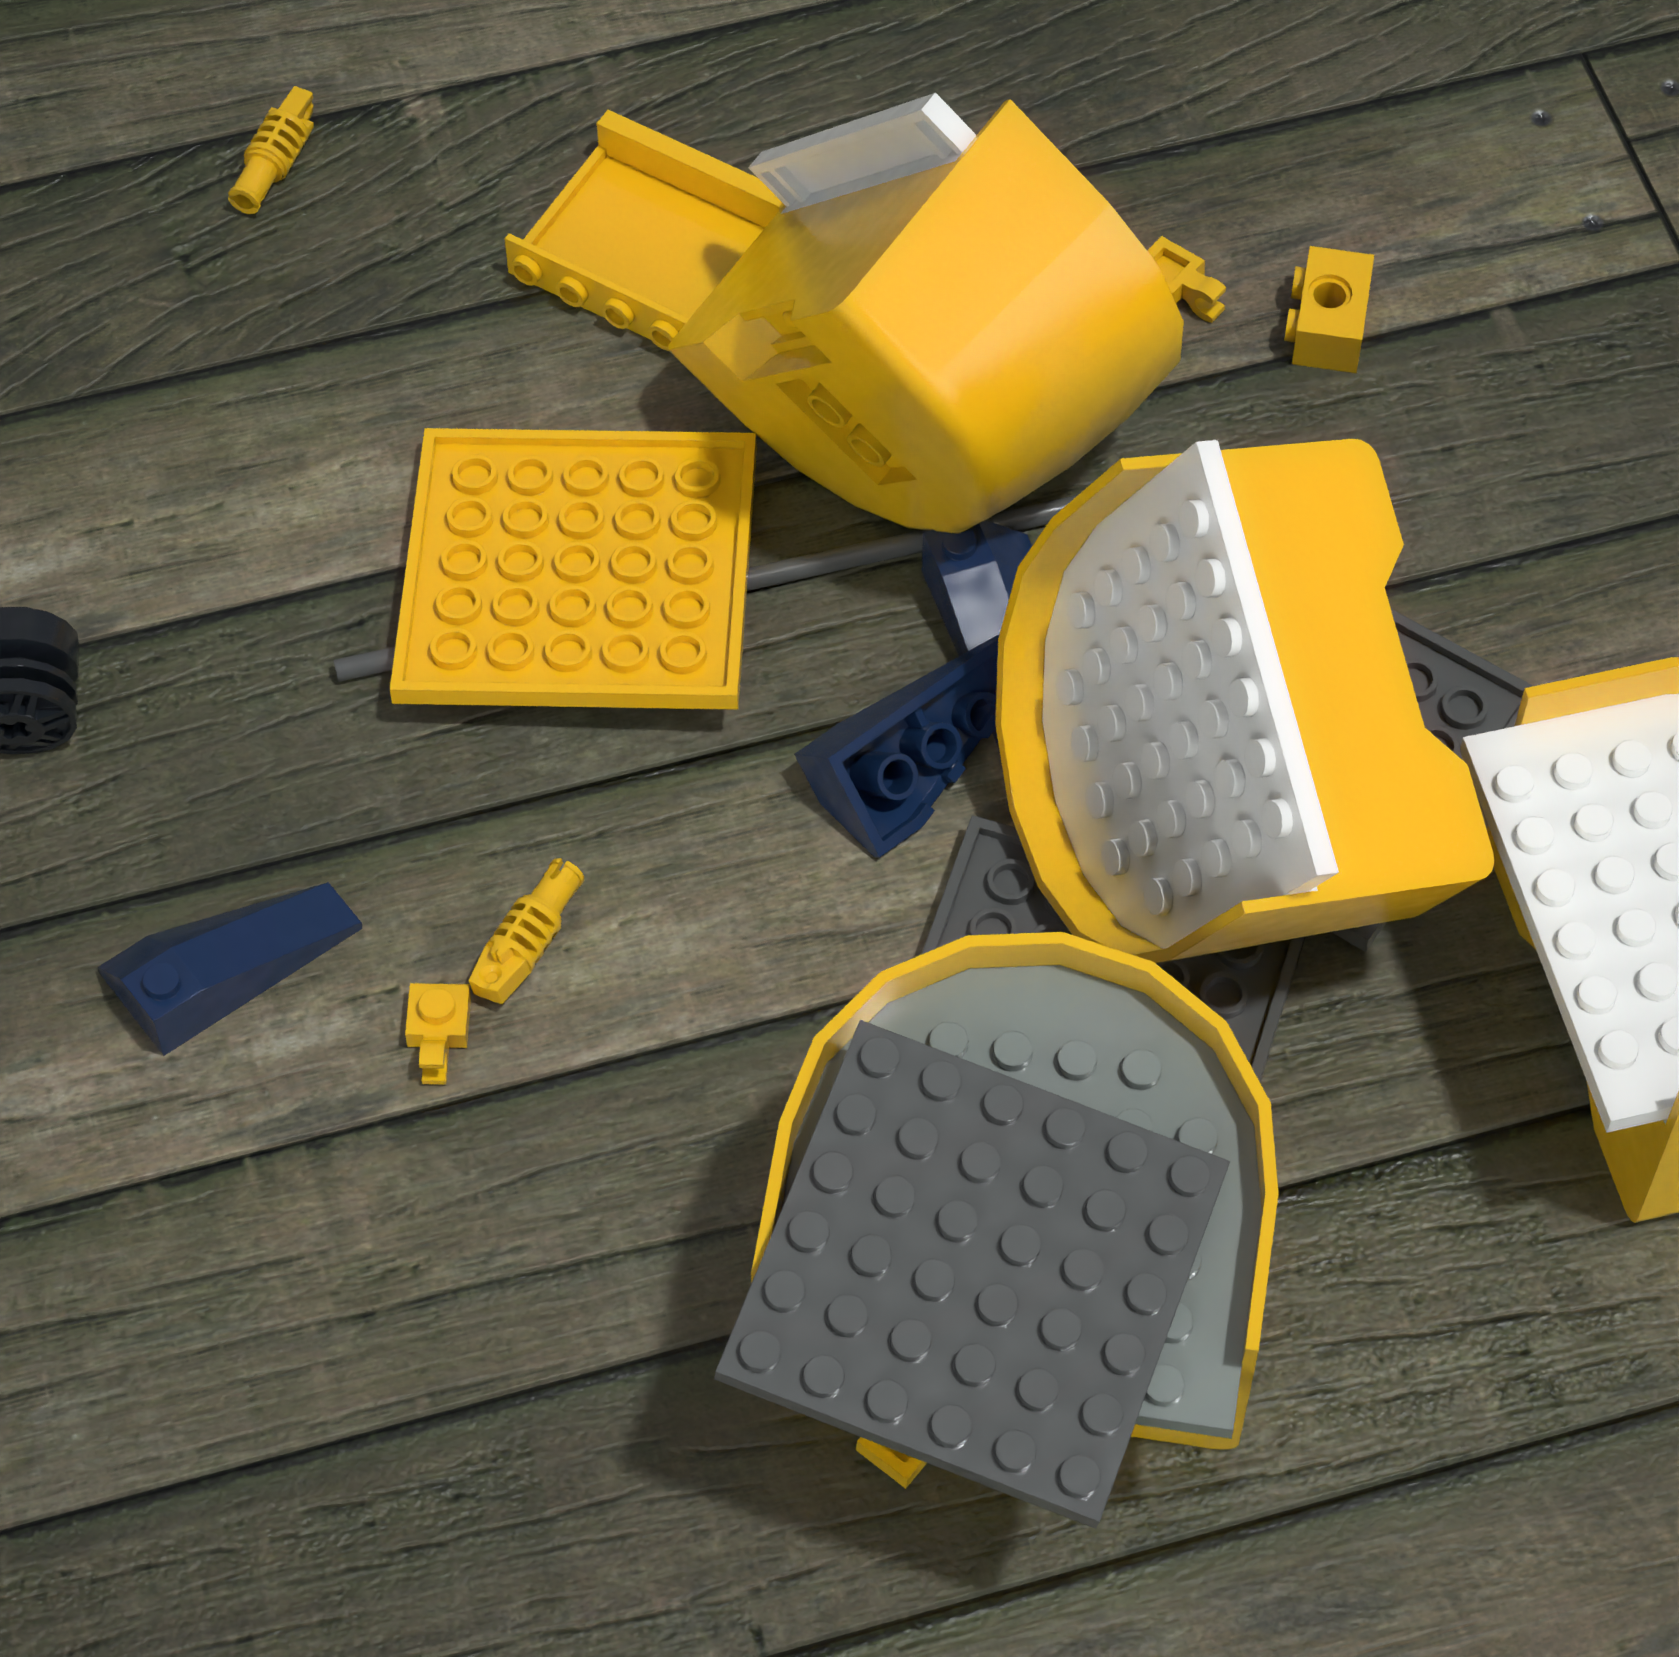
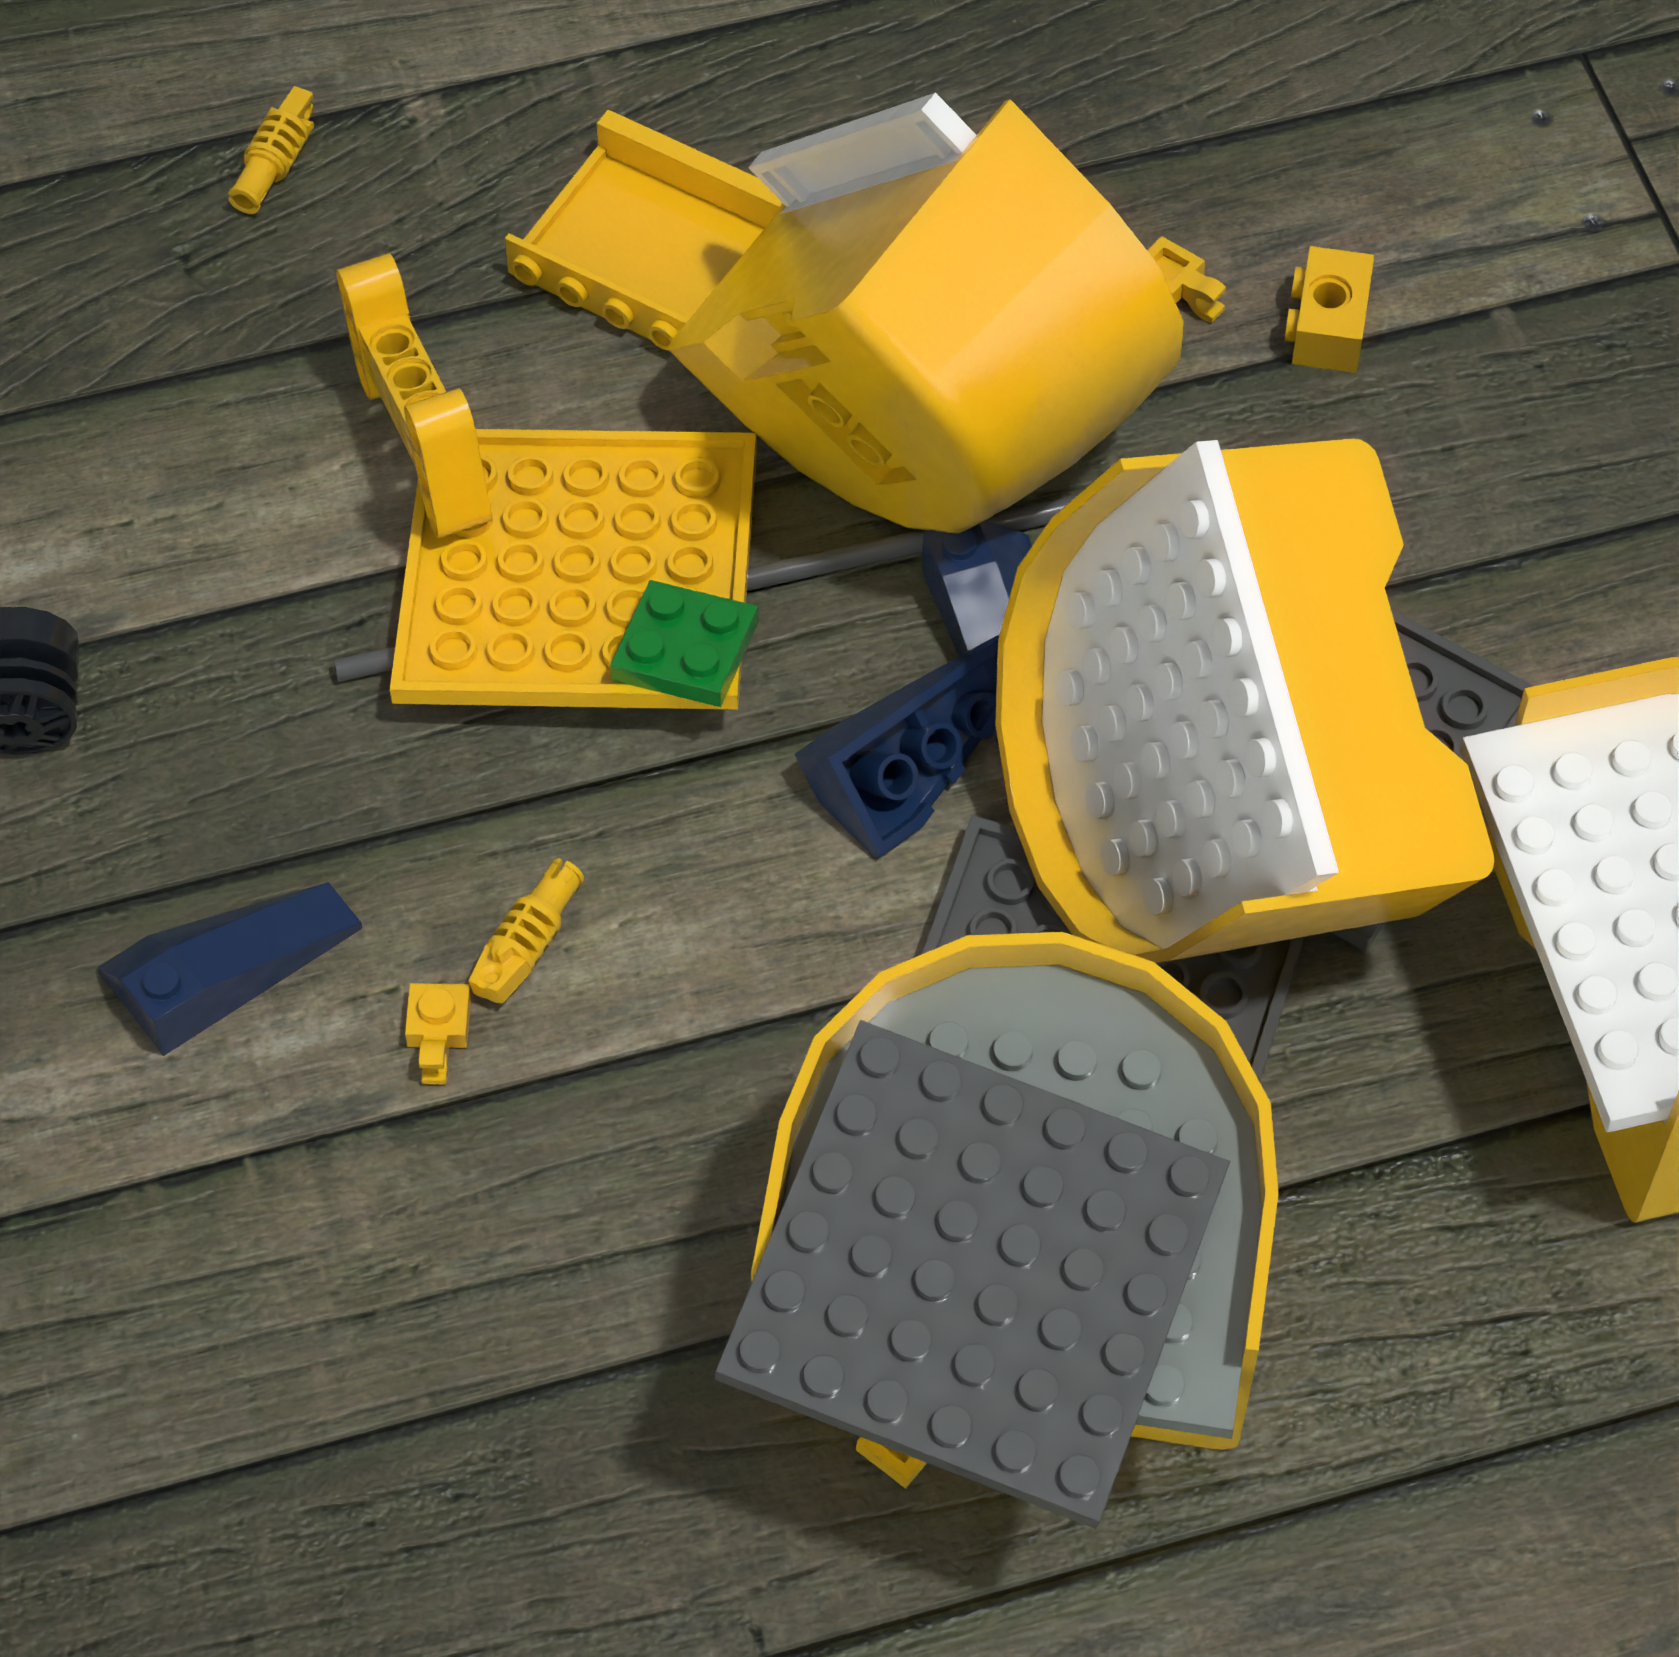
(430, 421): none -> yellow beam
(684, 643): none -> green plate

